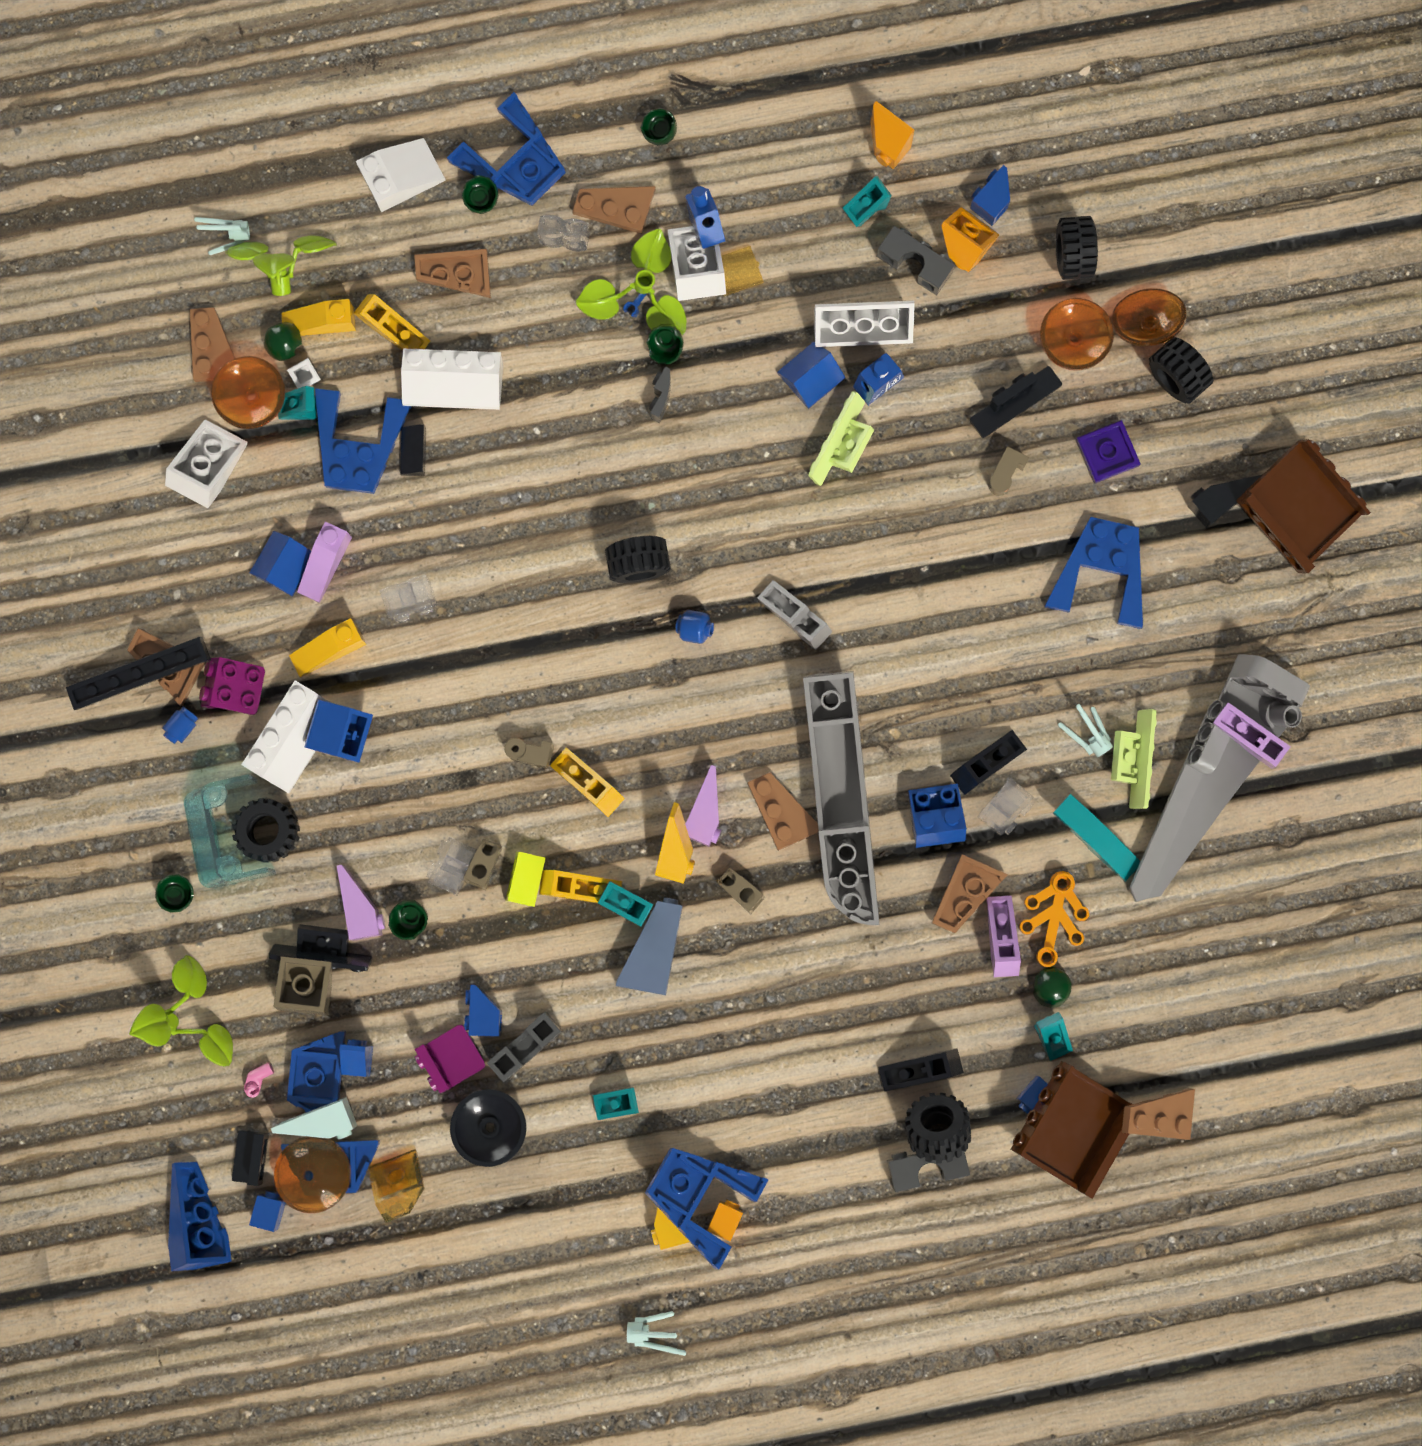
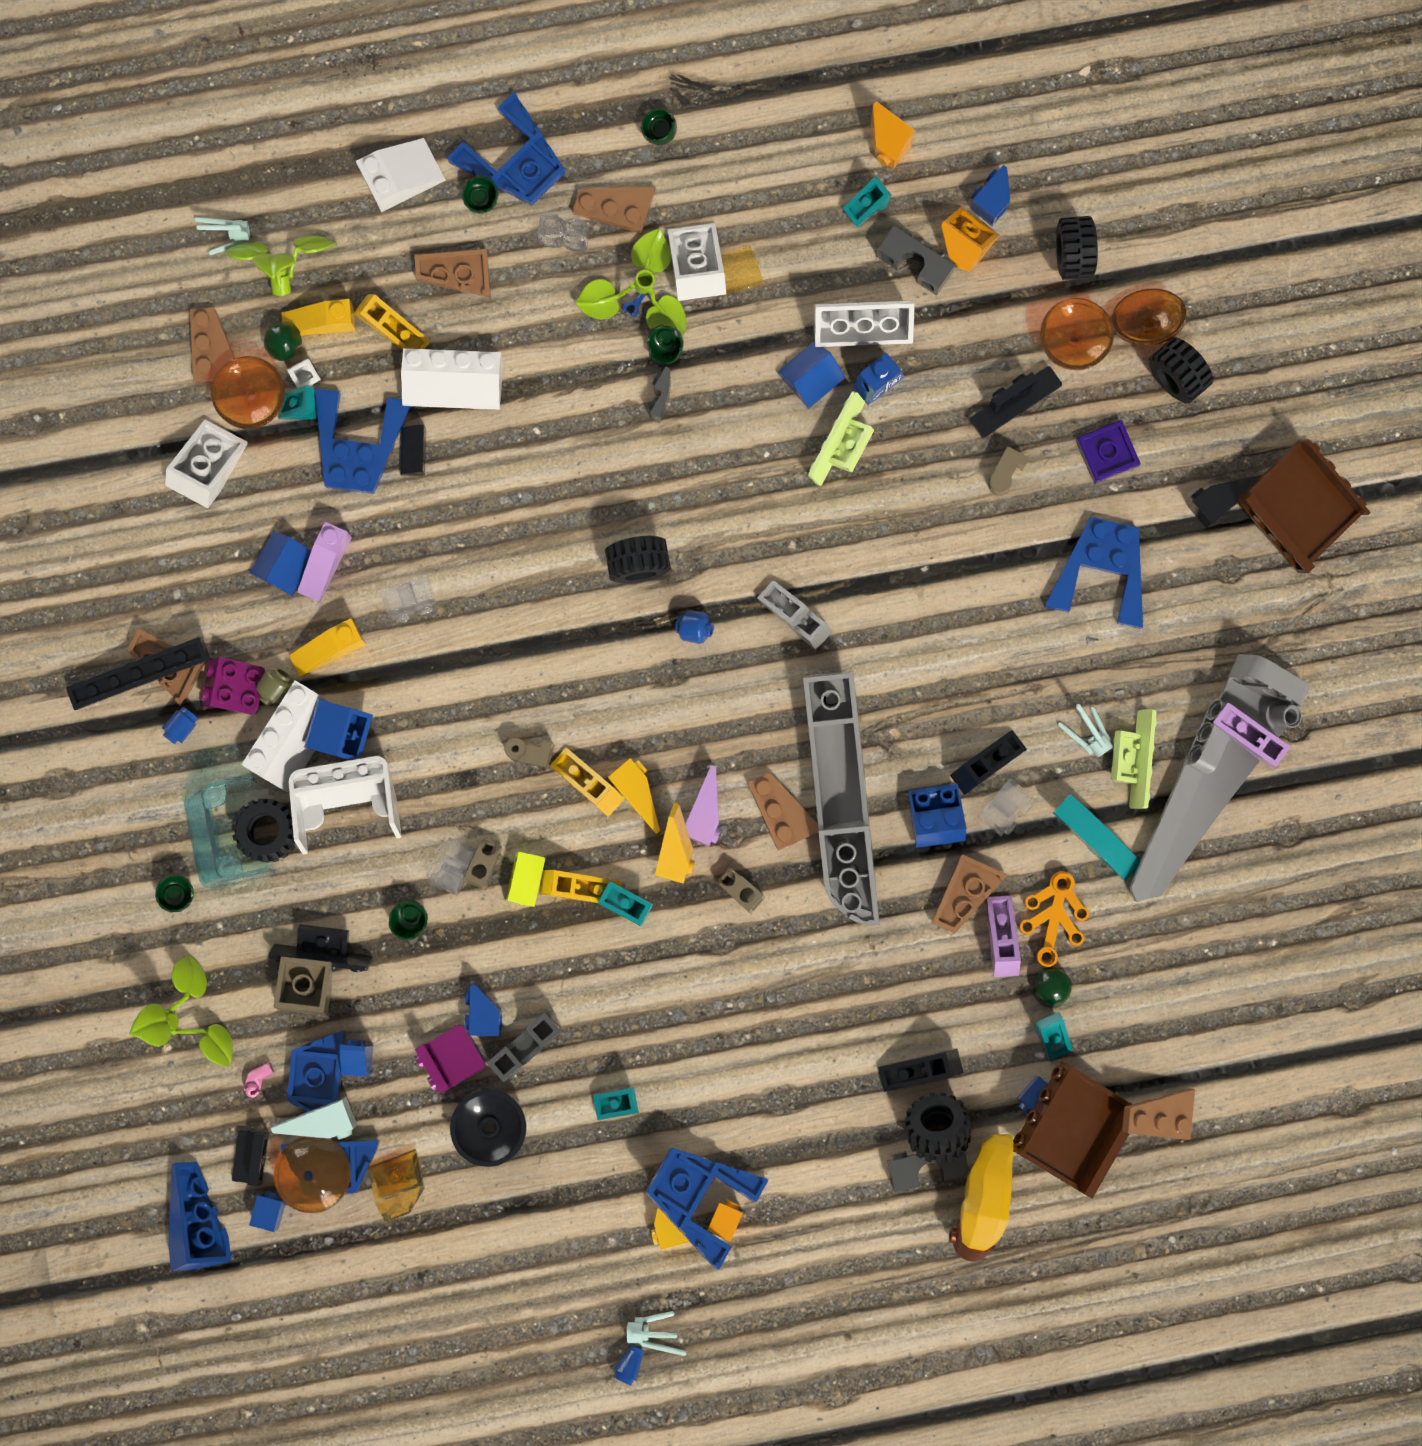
(274, 686): none -> olive head
(338, 786): none -> white windscreen
(360, 912): lavender slope -> none
(629, 1366): none -> blue cone
(634, 787): none -> yellow slope
(653, 954): sand blue slope -> none
(699, 206): blue torso -> none
(986, 1200): none -> yellow piece

